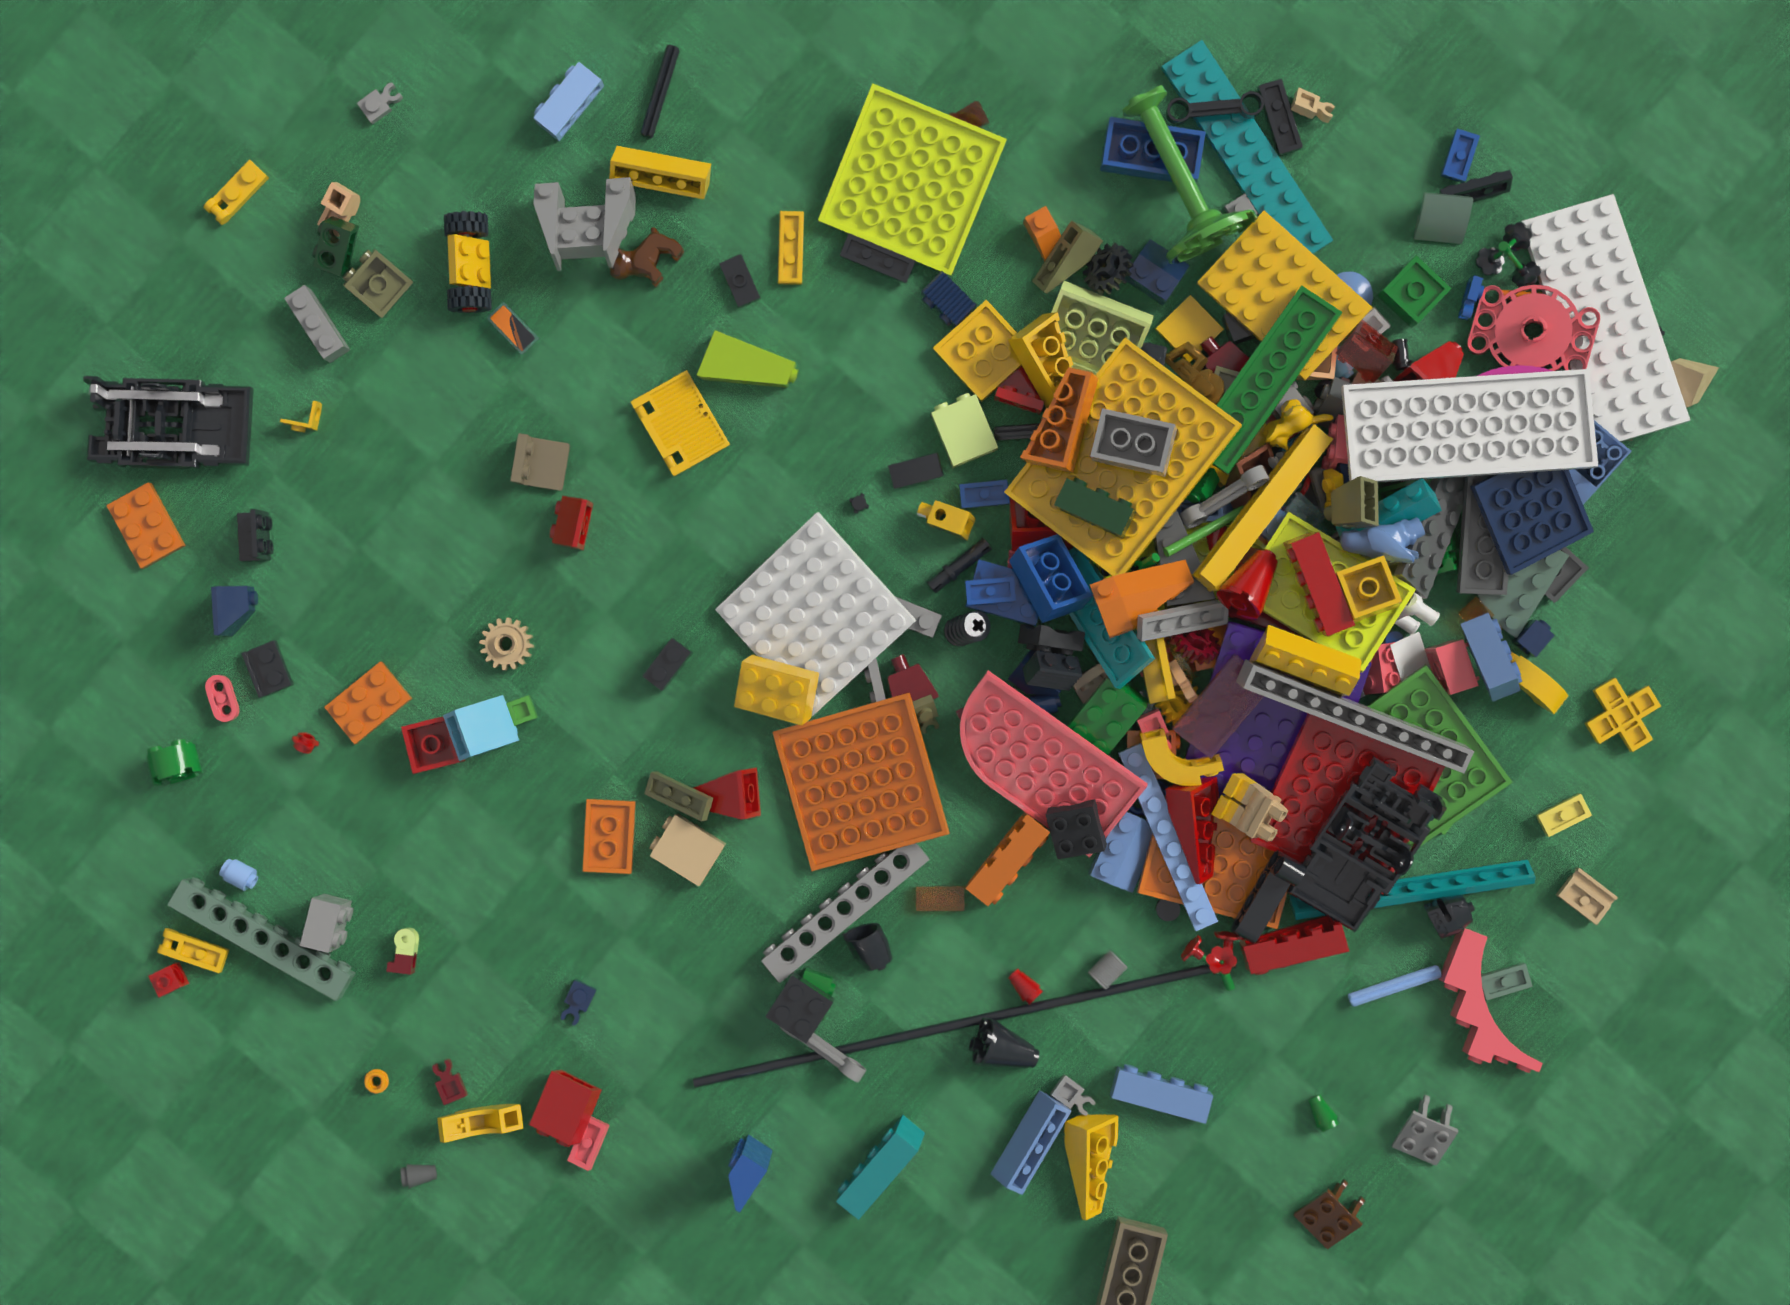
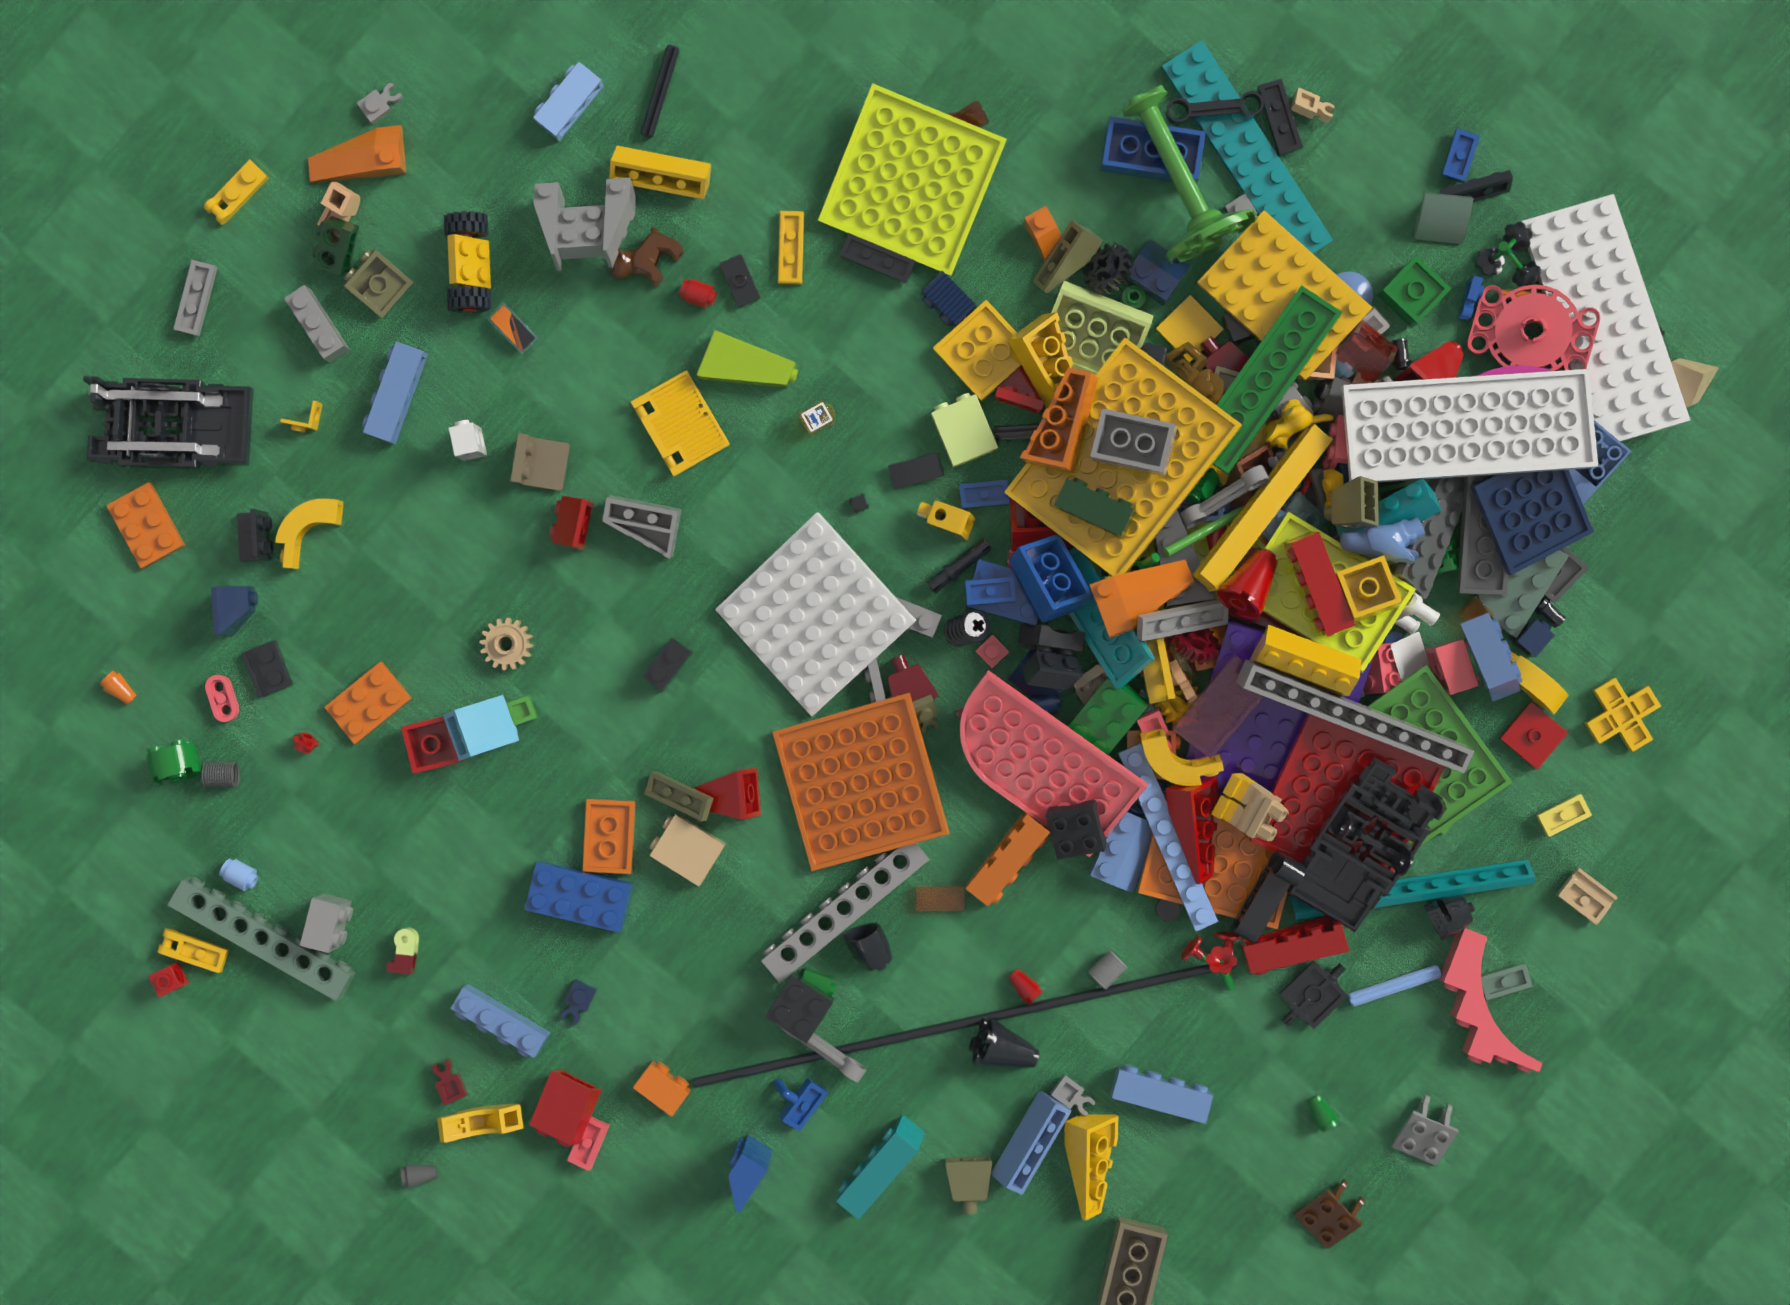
(118, 687): none -> orange cone
(195, 298): none -> light grey plate
(220, 774): none -> dark grey piece
(300, 521): none -> yellow arch
(365, 156): none -> orange wedge
(371, 1086): light orange plate -> none
(395, 392): none -> medium blue brick
(467, 440): none -> white brick
(500, 1020): none -> medium blue brick
(579, 896): none -> blue brick
(644, 521): none -> light grey wedge
(662, 1087): none -> orange brick
(697, 293): none -> red brick
(776, 689): yellow brick -> none
(801, 1104): none -> blue plate
(818, 418): none -> brick
(969, 1180): none -> olive torso
(992, 651): none -> coral plate
(1126, 296): none -> green plate
(1313, 994): none -> black plate
(1533, 735): none -> red plate
(1550, 612): none -> black pin

